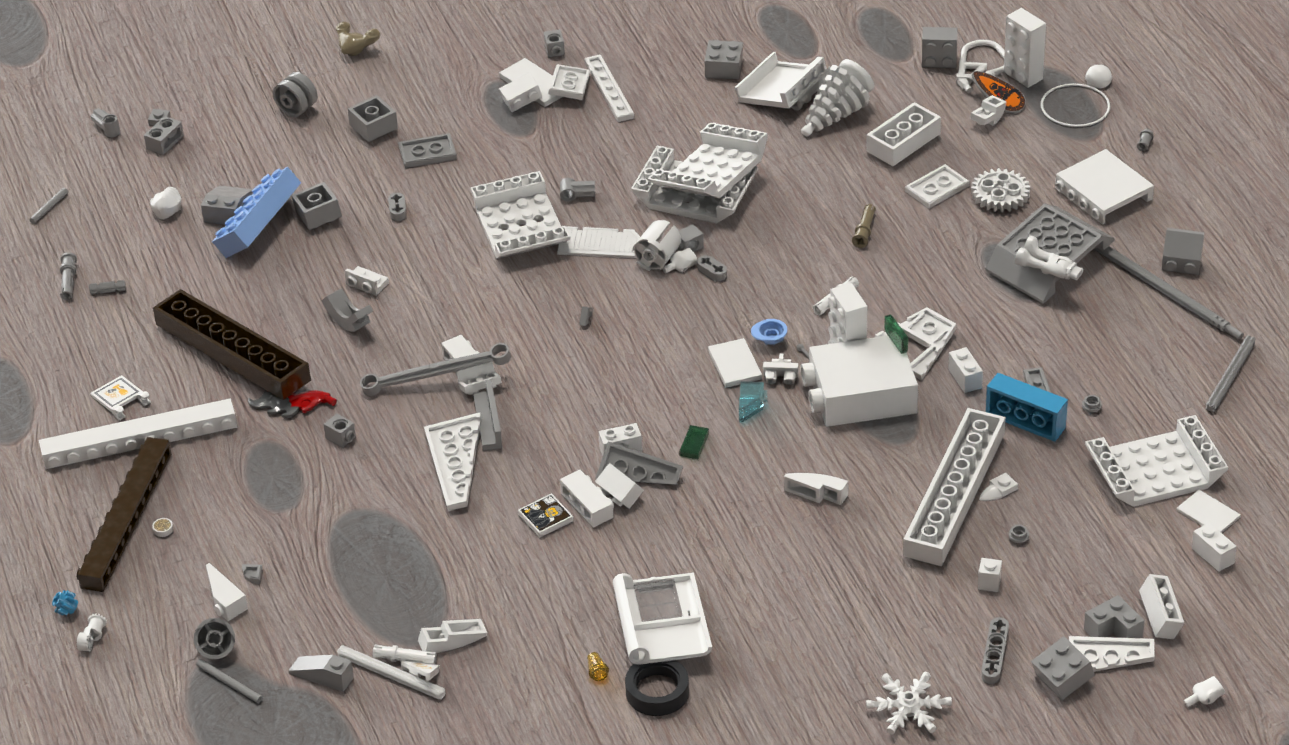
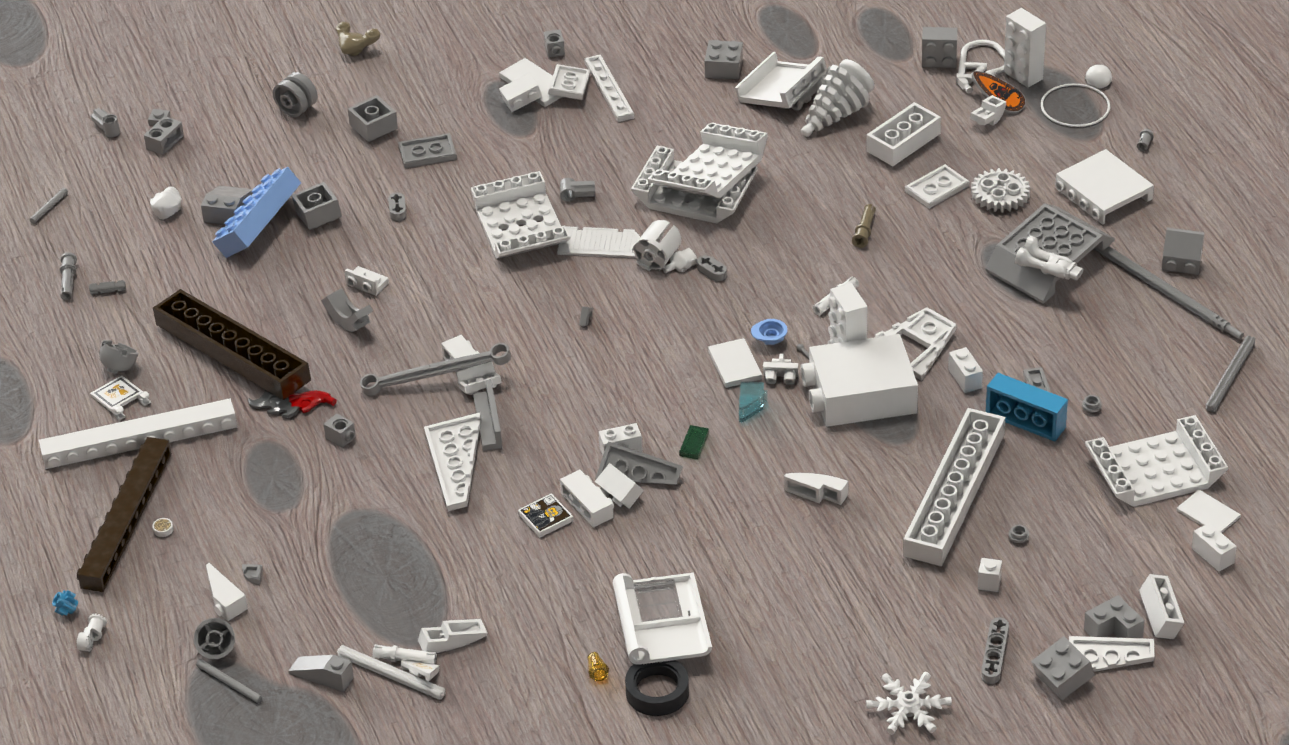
(117, 357): none -> light grey cylinder
(691, 238): light grey brick -> none
(896, 334): clear green tile -> none
(999, 488): white plate -> none
(1205, 692): white piece -> none

